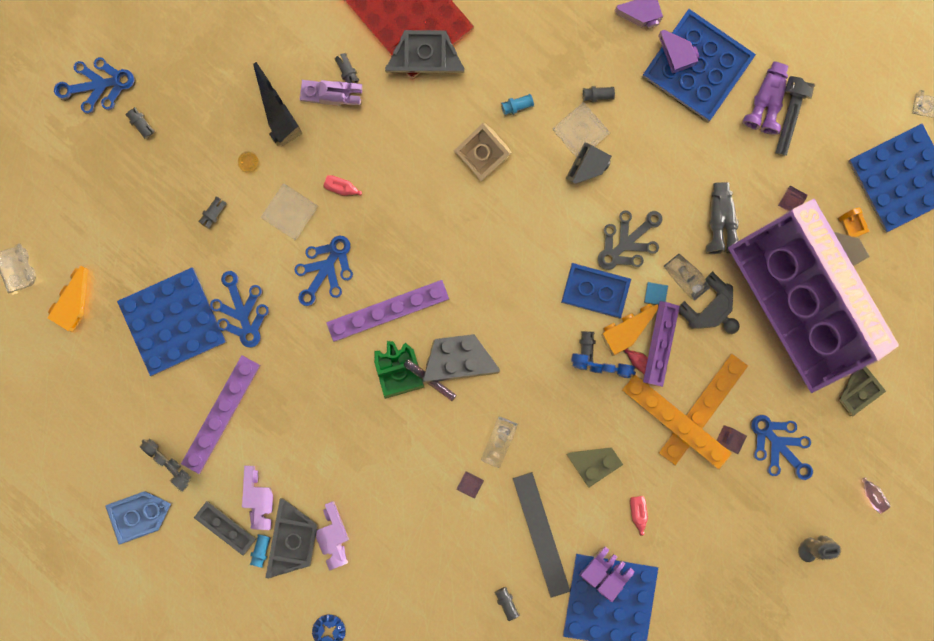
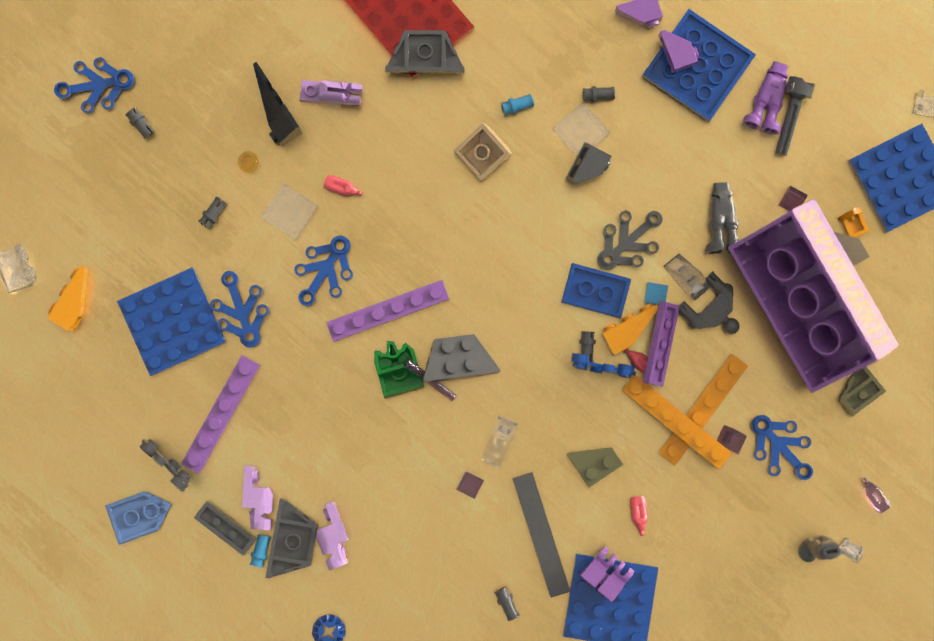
(348, 72): dark grey pin -> none
(851, 550): none -> clear bush

